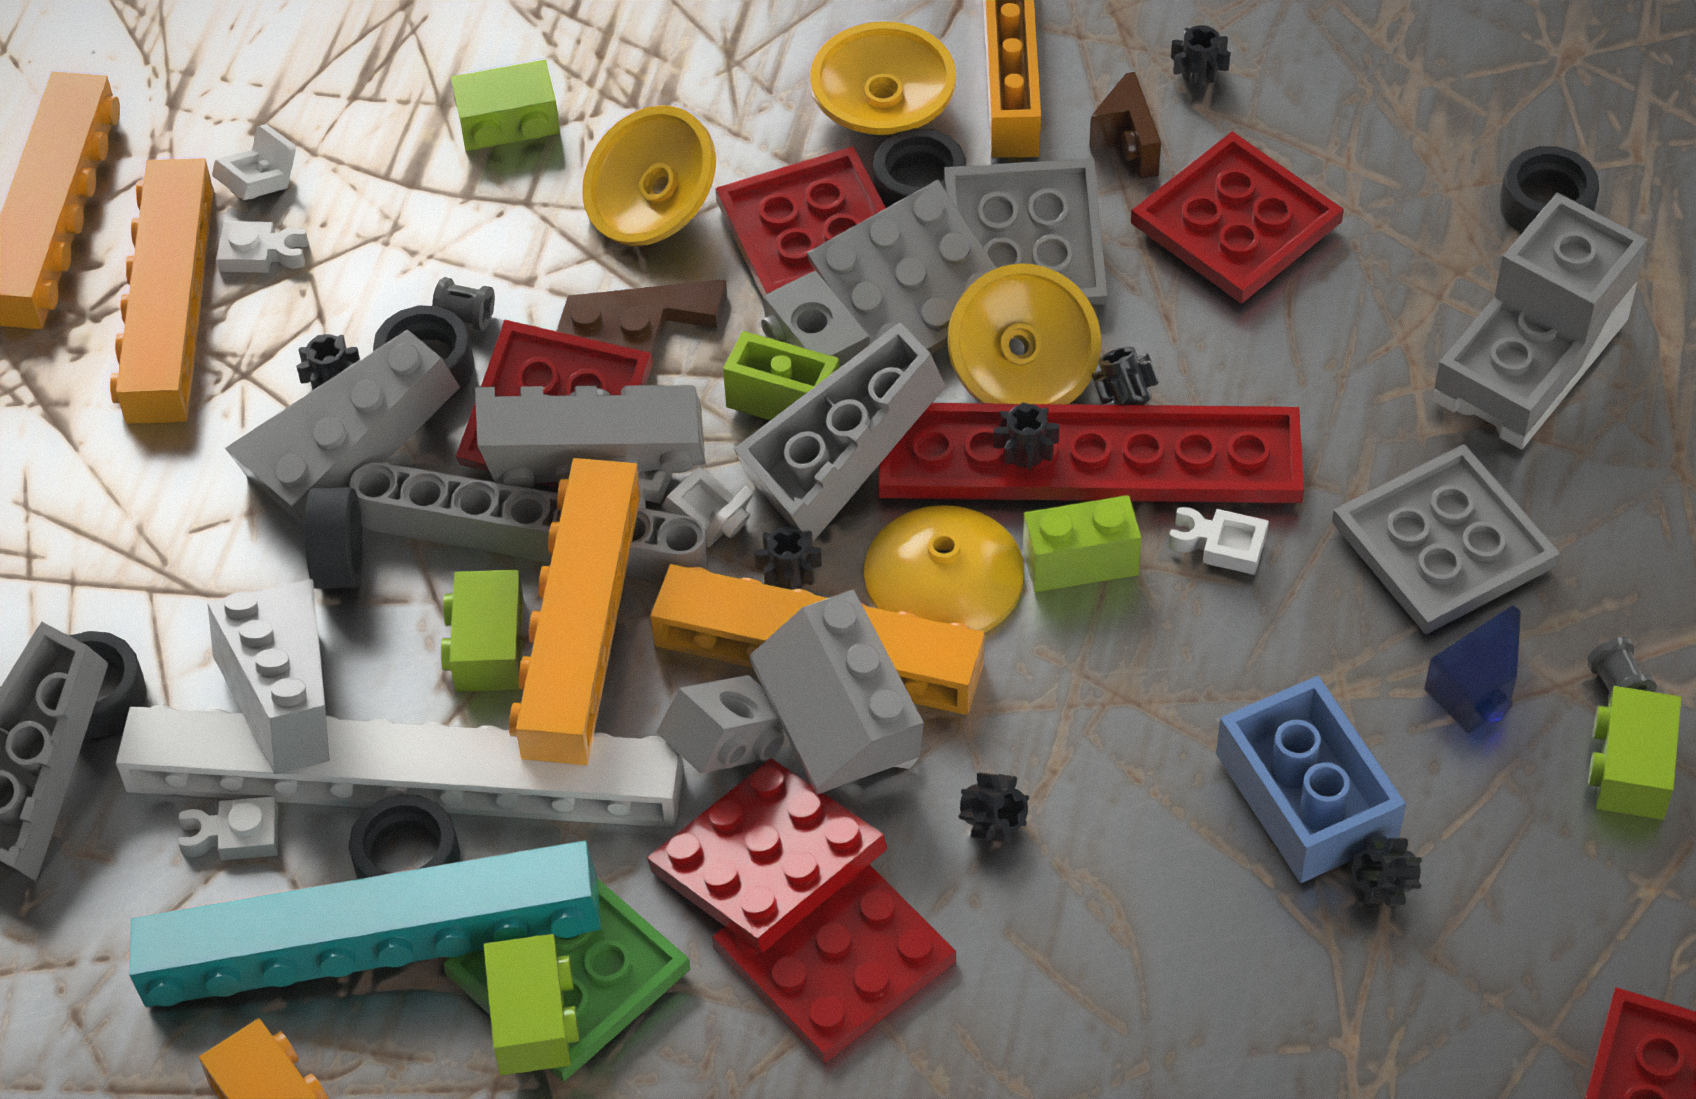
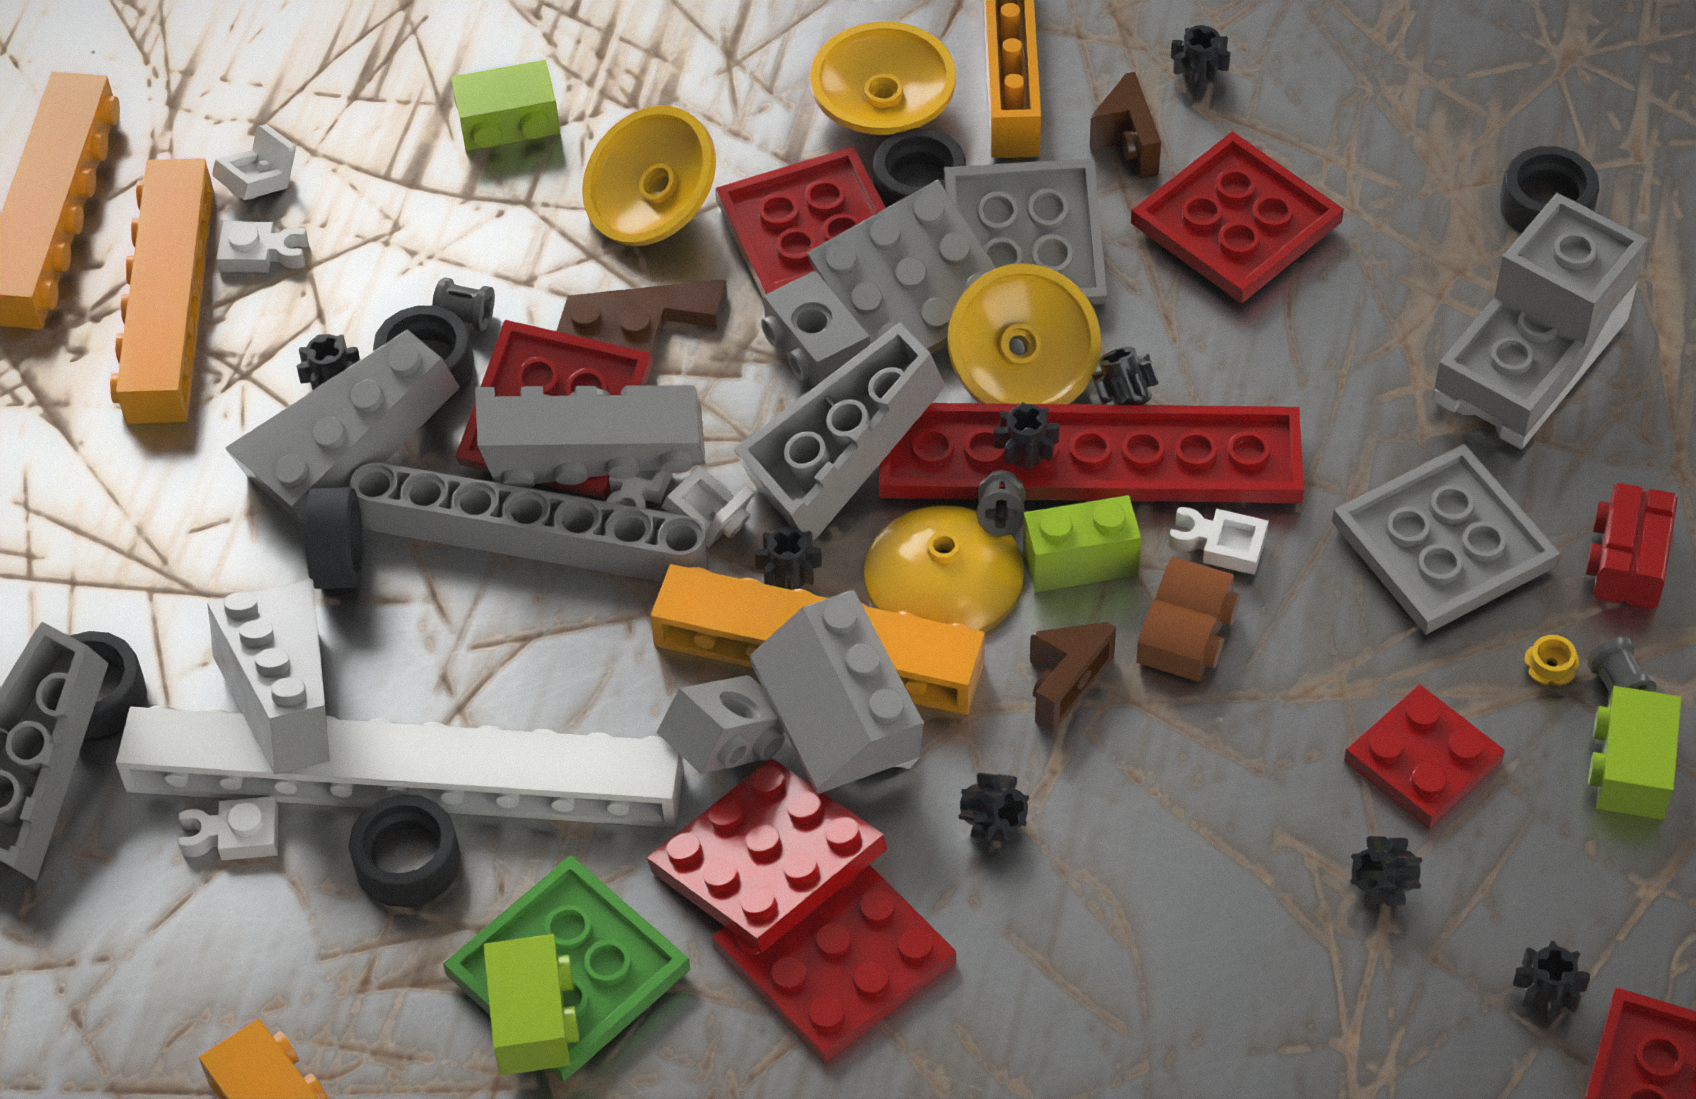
(363, 924): brick -> none
(485, 630): lime brick -> none
(577, 612): light orange brick -> none
(771, 375): lime brick -> none
(988, 510): none -> dark grey bush
(1070, 665): none -> reddish brown slope
(1186, 619): none -> dark orange brick
(1309, 777): medium blue brick -> none
(1424, 755): none -> red plate
(1478, 672): clear blue slope -> none
(1554, 994): none -> black gear
(1556, 650): none -> yellow plate
(1634, 545): none -> red brick

